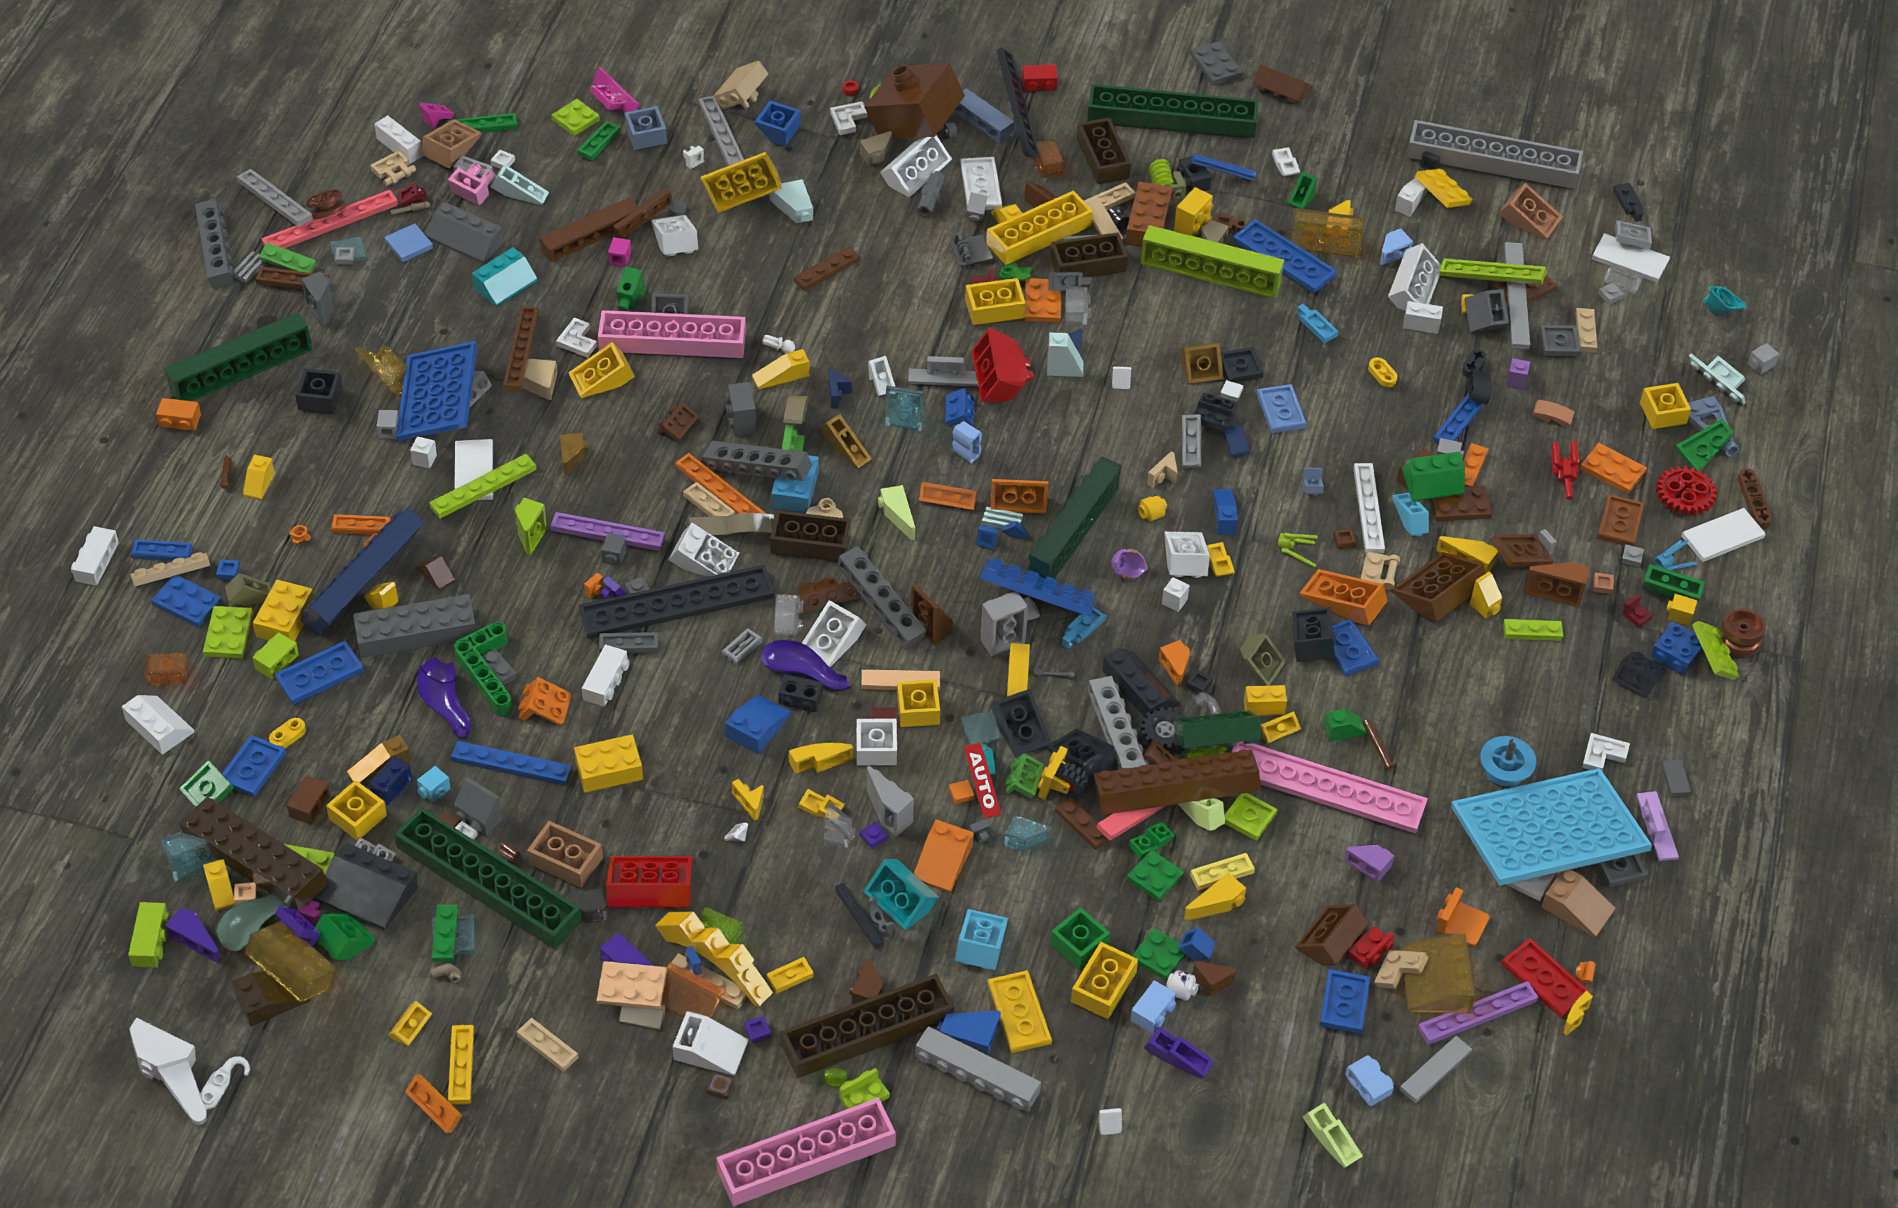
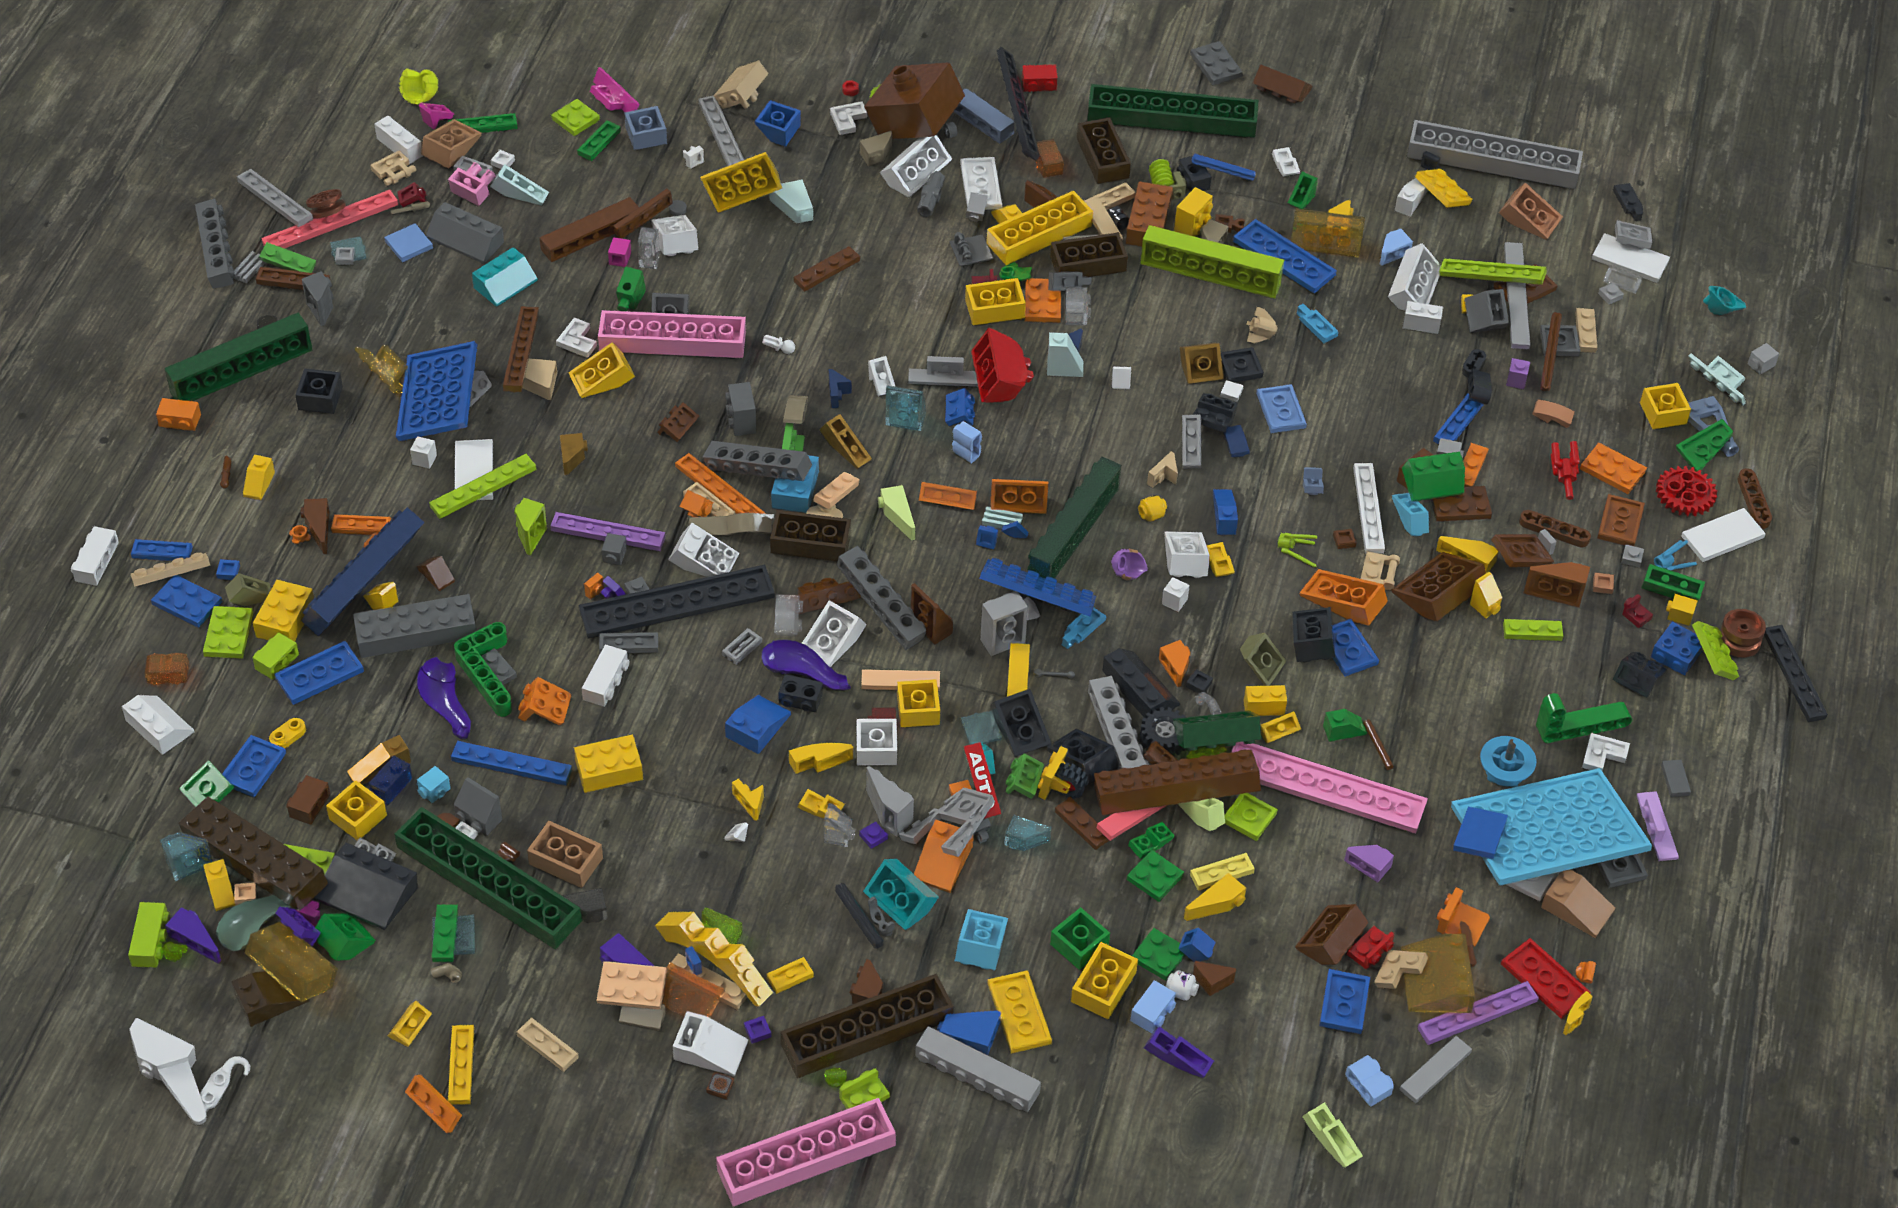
(174, 951): none -> clear neon green plate
(317, 520): none -> reddish brown slope
(387, 424): light grey brick -> none
(418, 86): none -> neon yellow hair
(649, 248): none -> clear brick
(649, 881): red slope -> none
(696, 504): none -> orange brick
(784, 369): yellow slope -> none
(836, 490): none -> light nougat plate
(965, 808): none -> light grey wing
(1110, 1121): white slope -> none
(1262, 326): none -> tan brick
(1382, 372): yellow plate -> none
(1466, 930): none -> reddish brown piece
(1480, 832): none -> blue tile
(1551, 351): none -> reddish brown axle
(1556, 525): none -> reddish brown beam
(1557, 725): none -> green beam
(1795, 673): none -> black plate

